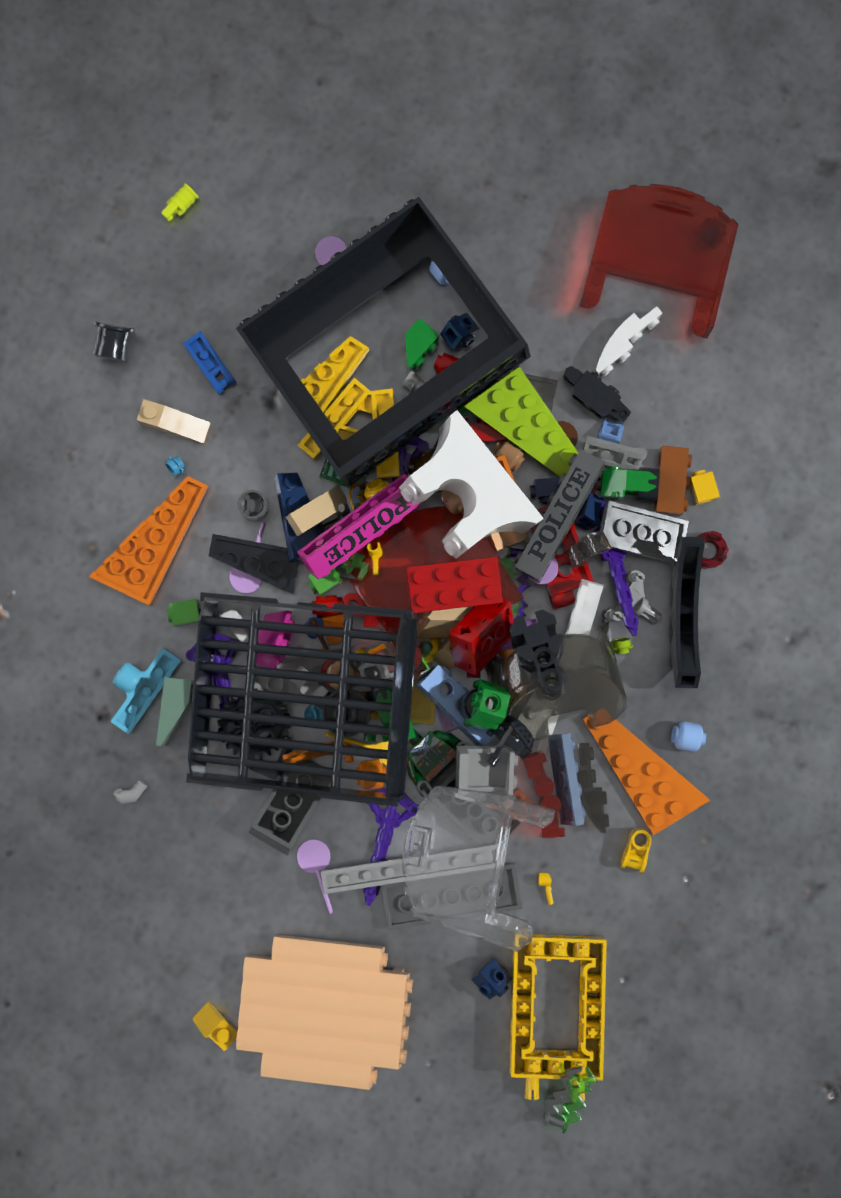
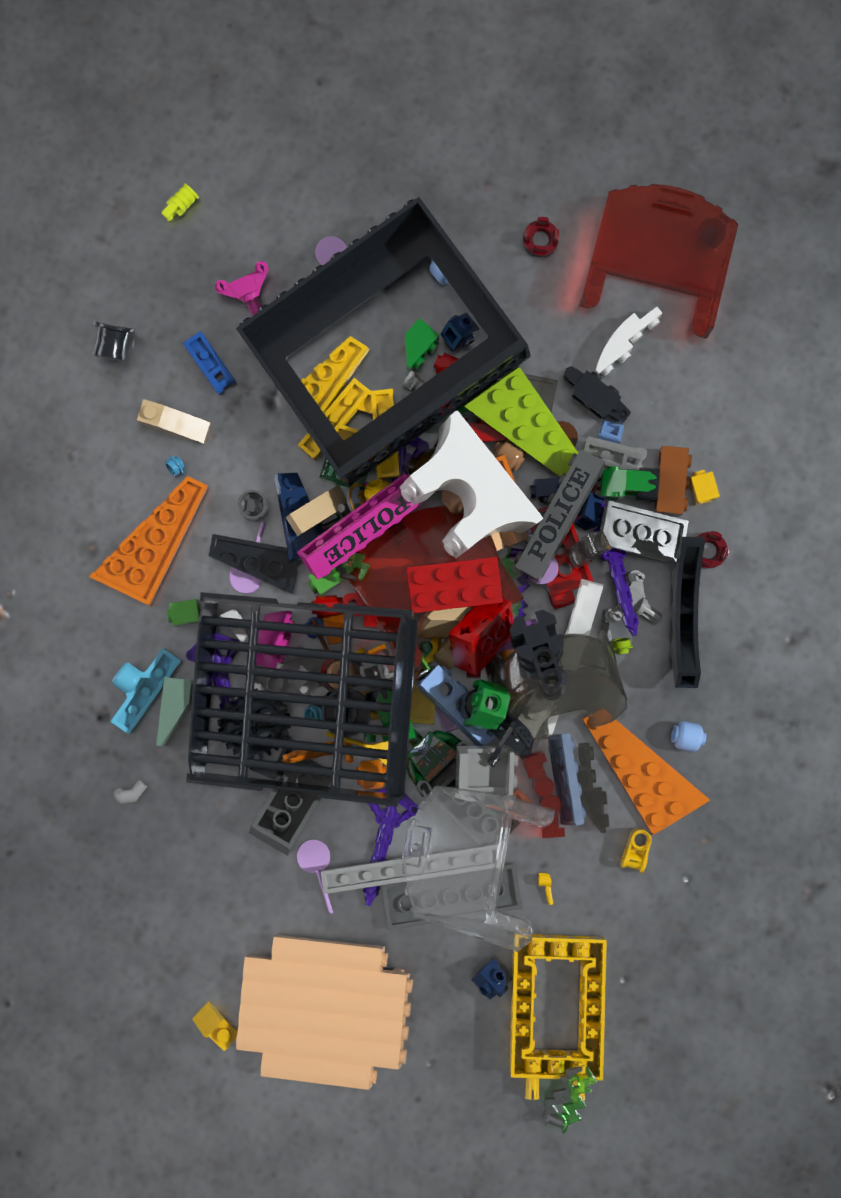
(246, 287): none -> dark pink axle
(375, 555): yellow hand -> none
(541, 225): none -> dark red piece

